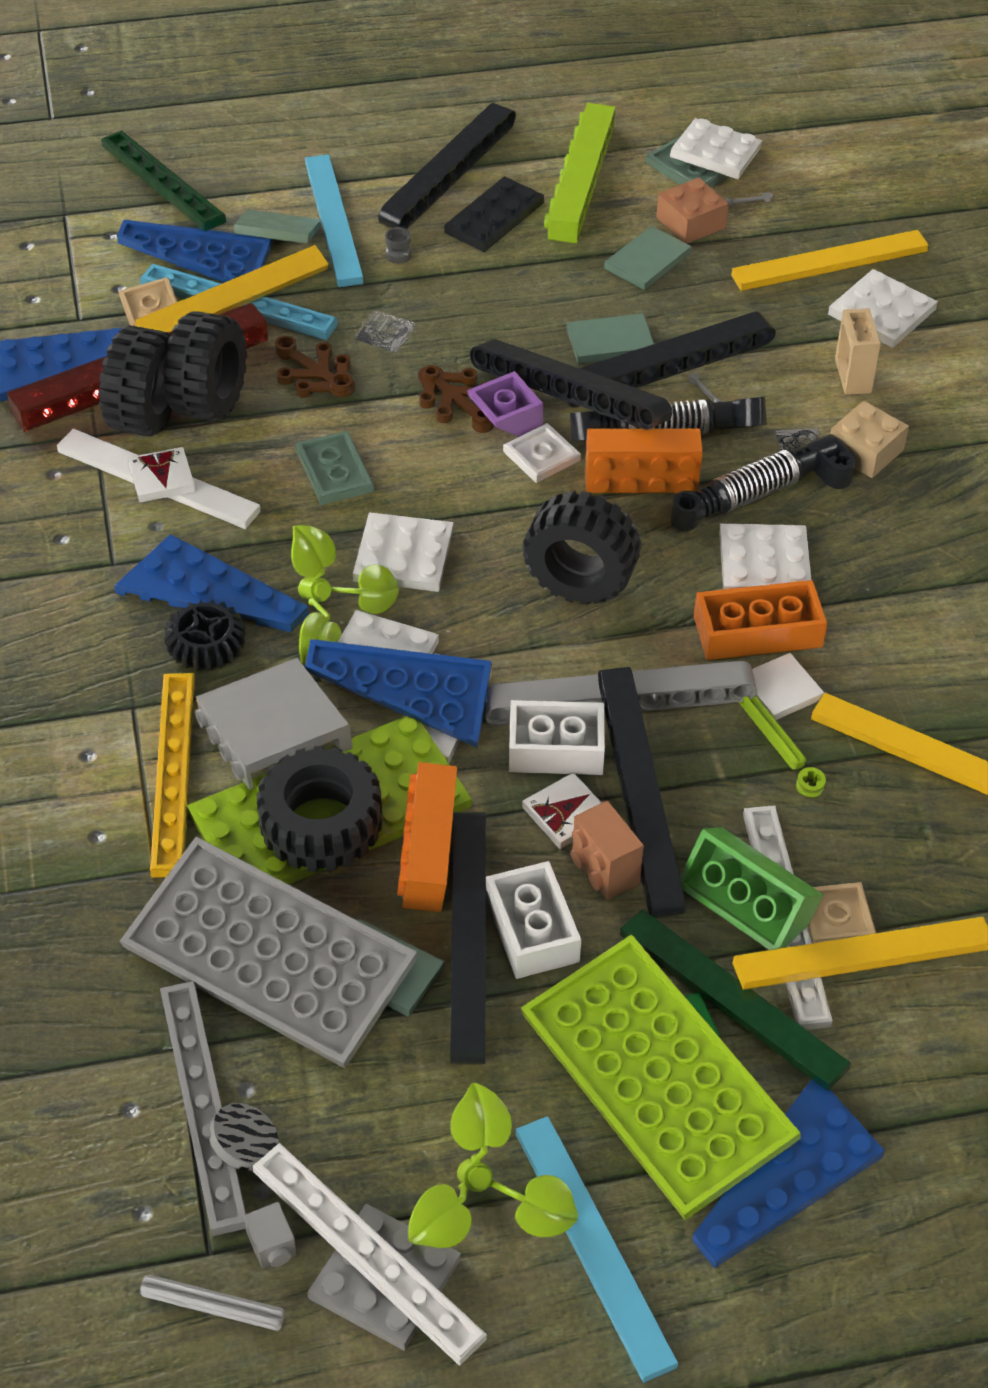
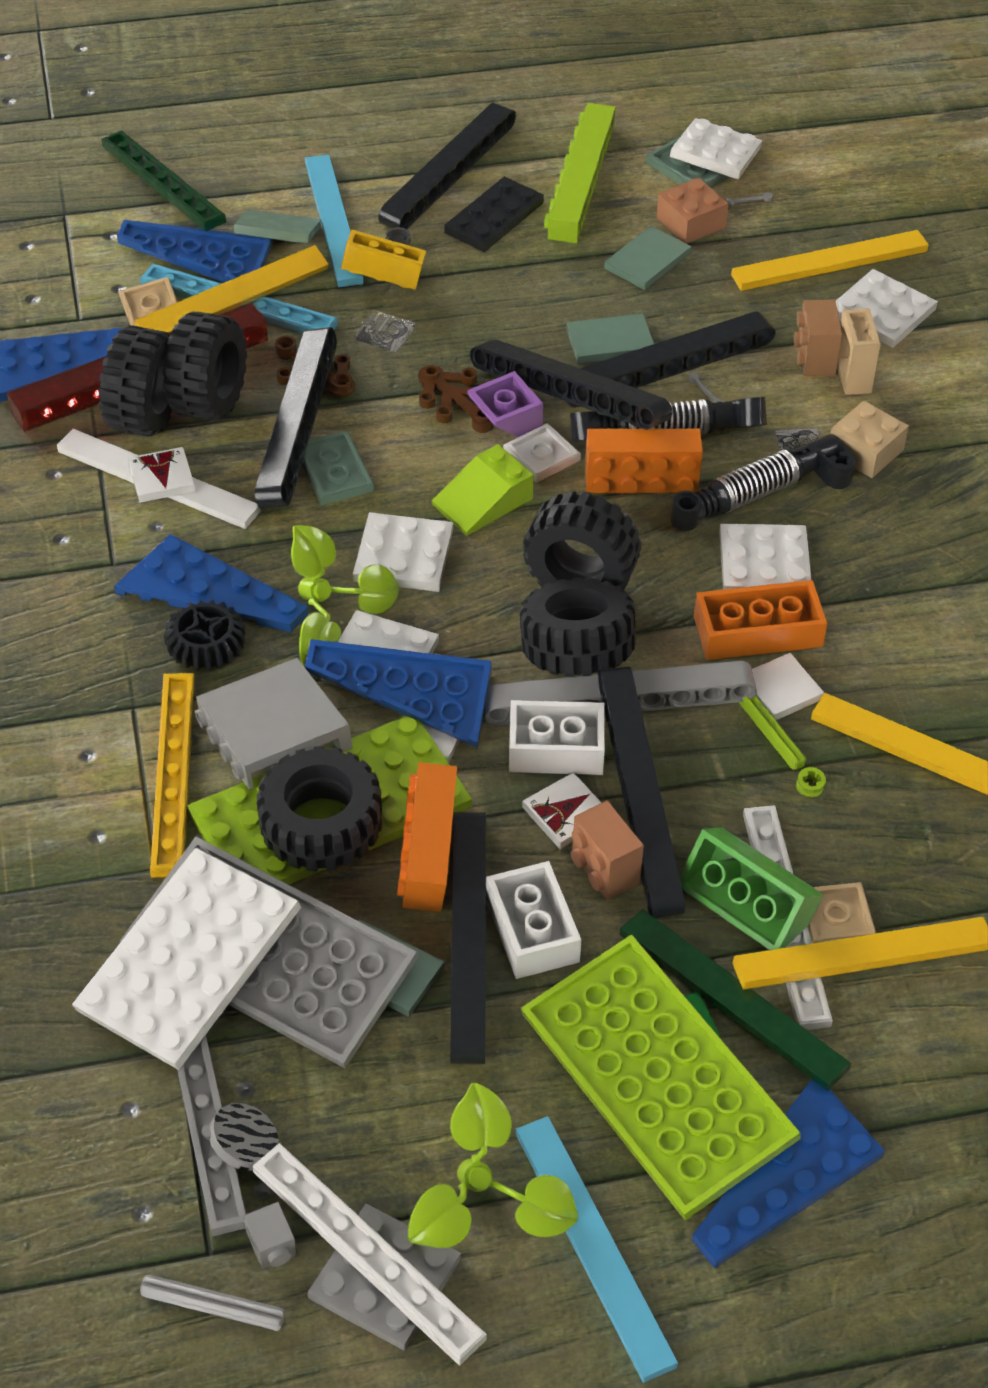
(186, 957): none -> white plate
(296, 418): none -> beam
(383, 259): none -> yellow brick
(485, 490): none -> lime slope
(577, 626): none -> black tyre
(818, 337): none -> medium nougat brick

